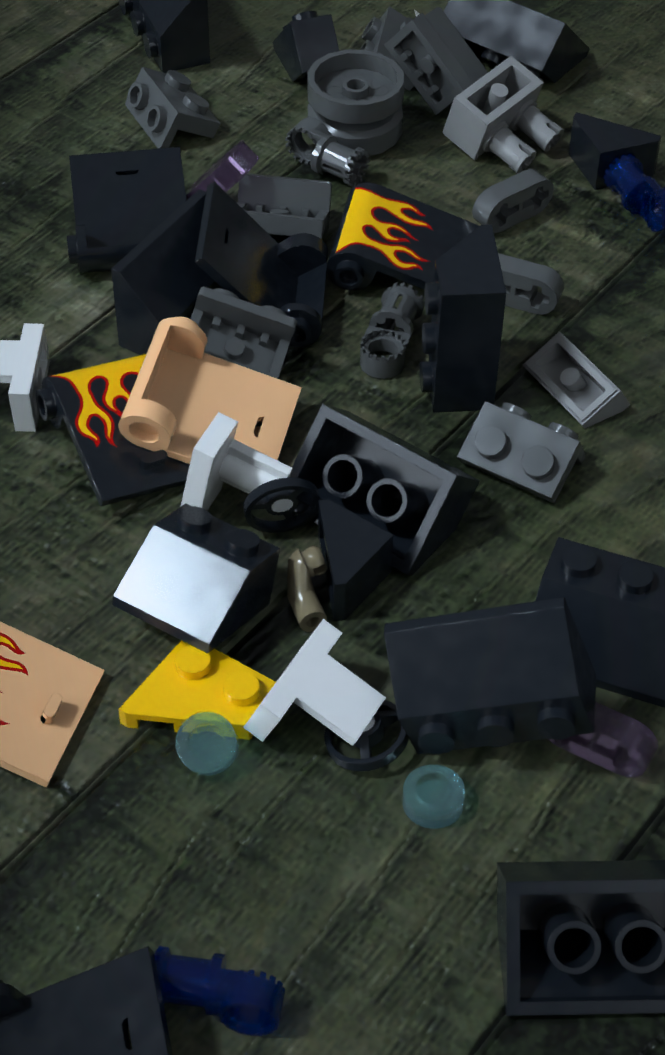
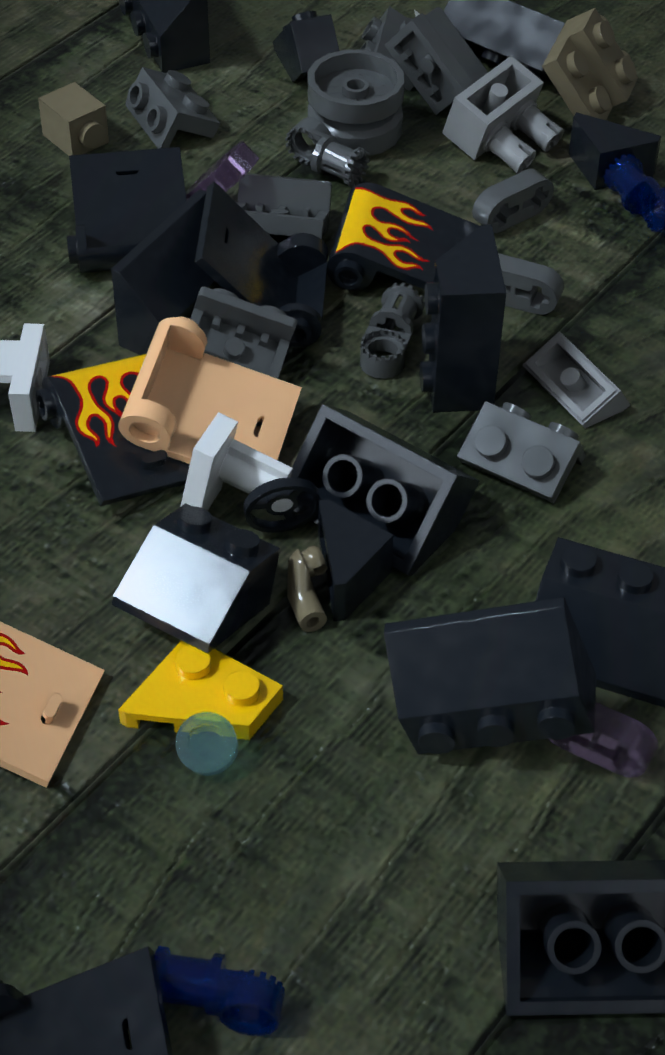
(73, 119): none -> dark tan brick
(333, 698): white piece -> none
(433, 796): clear light blue tile -> none
(590, 66): none -> dark tan plate

